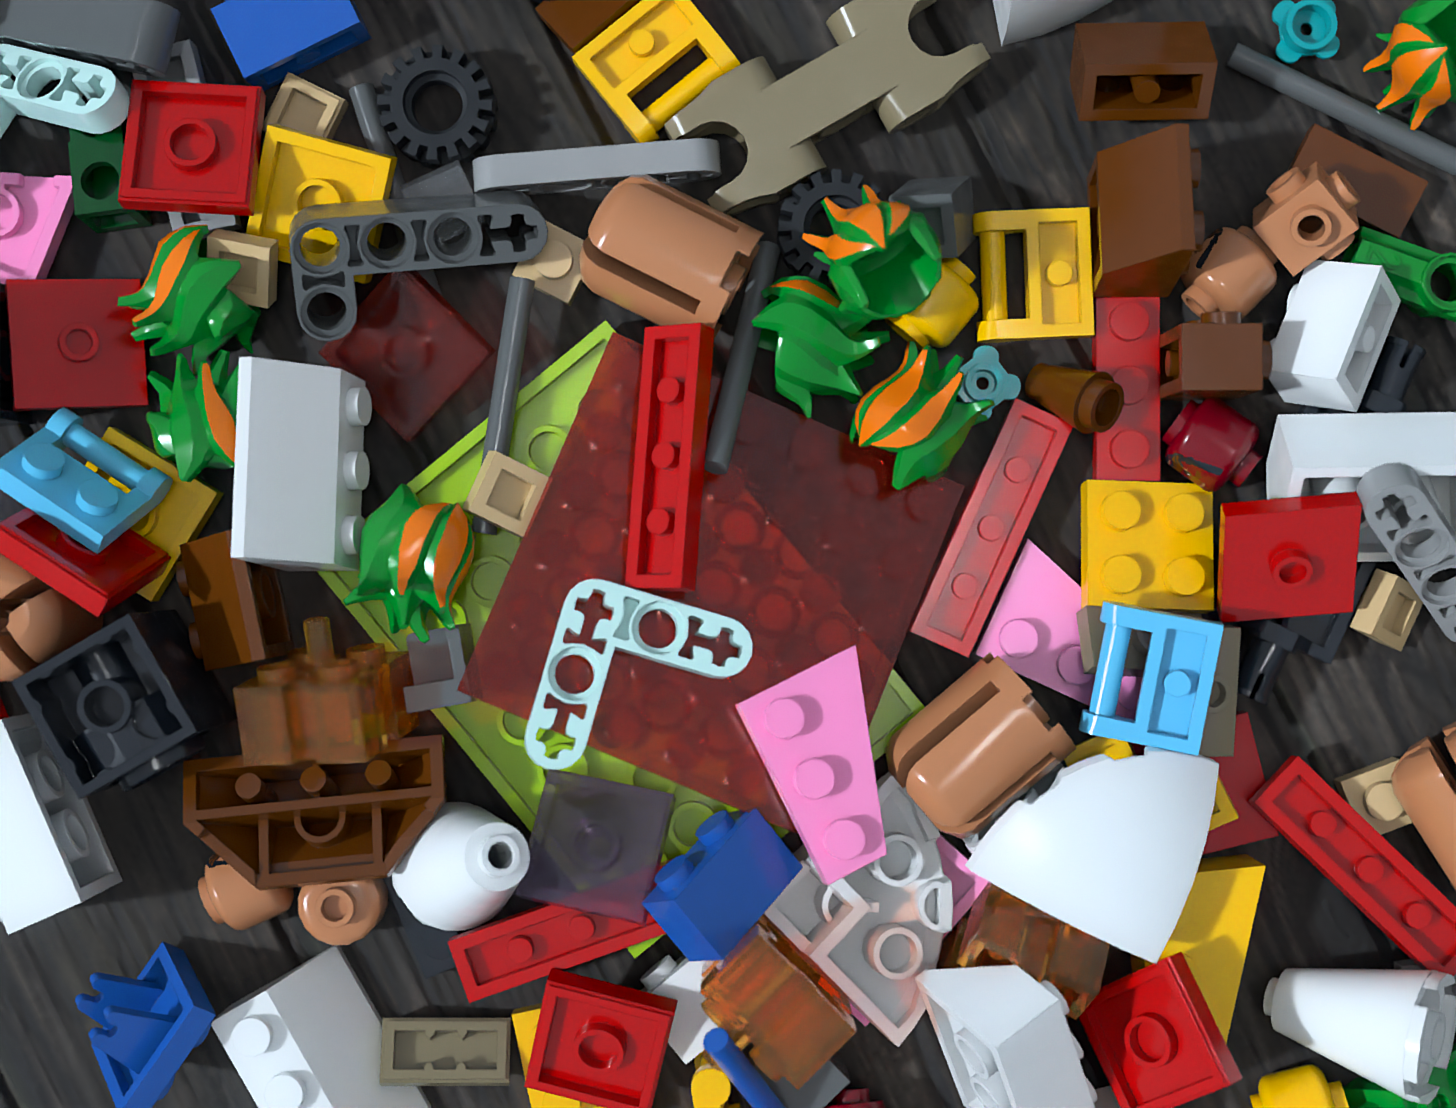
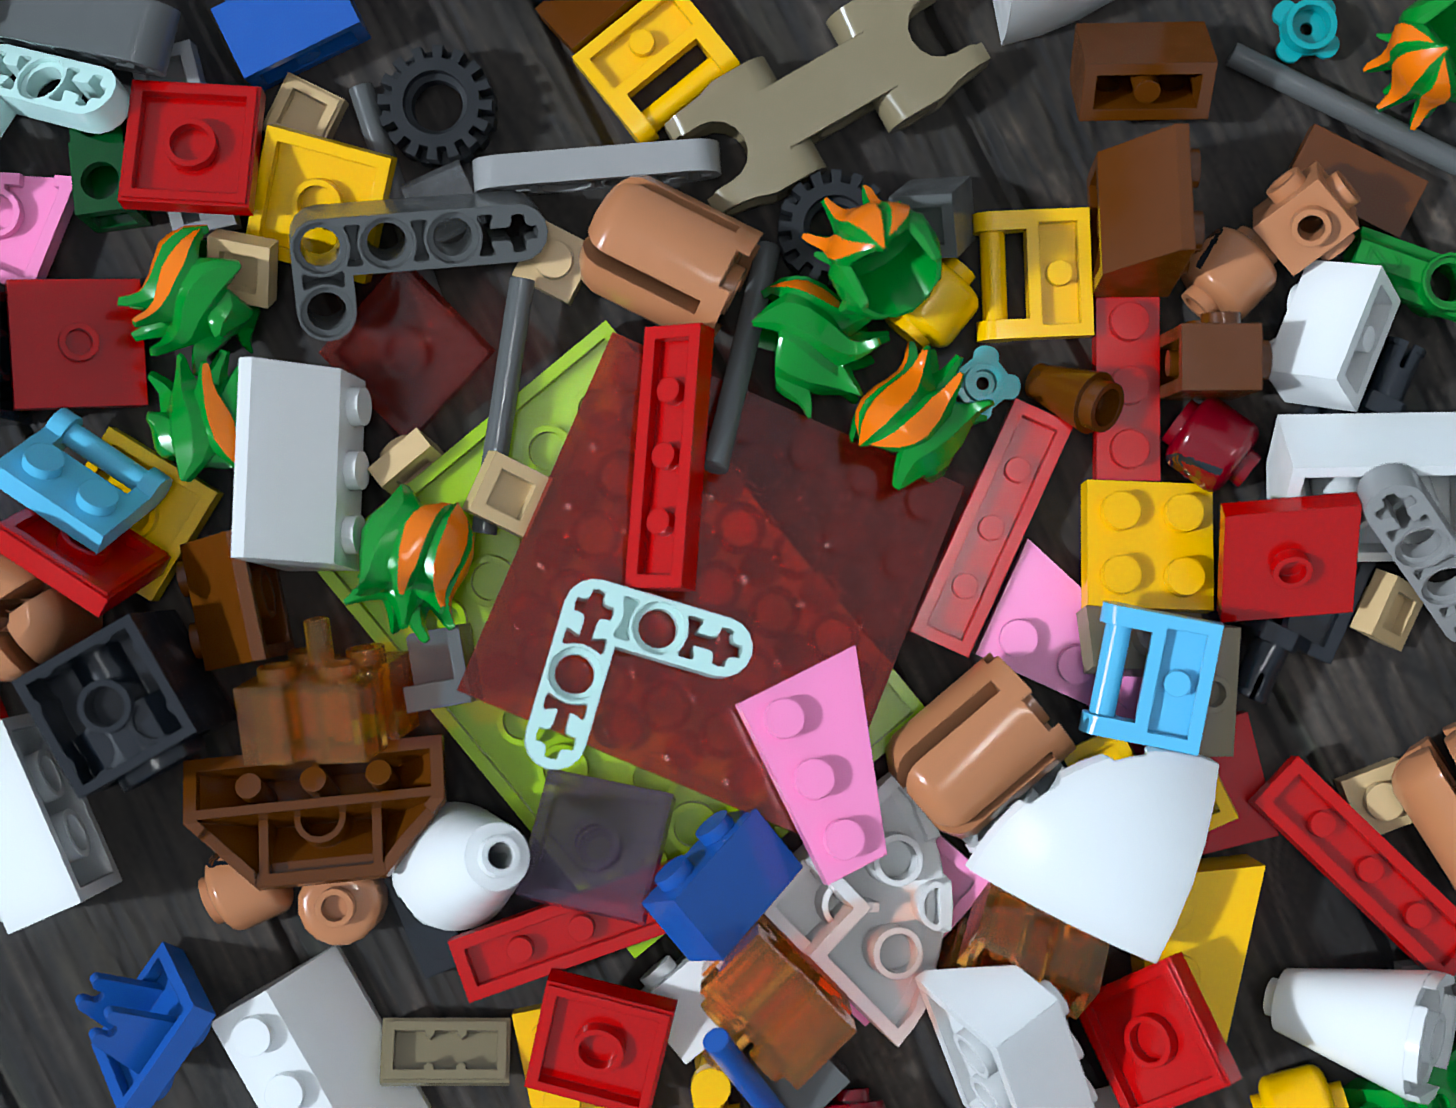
(404, 460): none -> tan plate

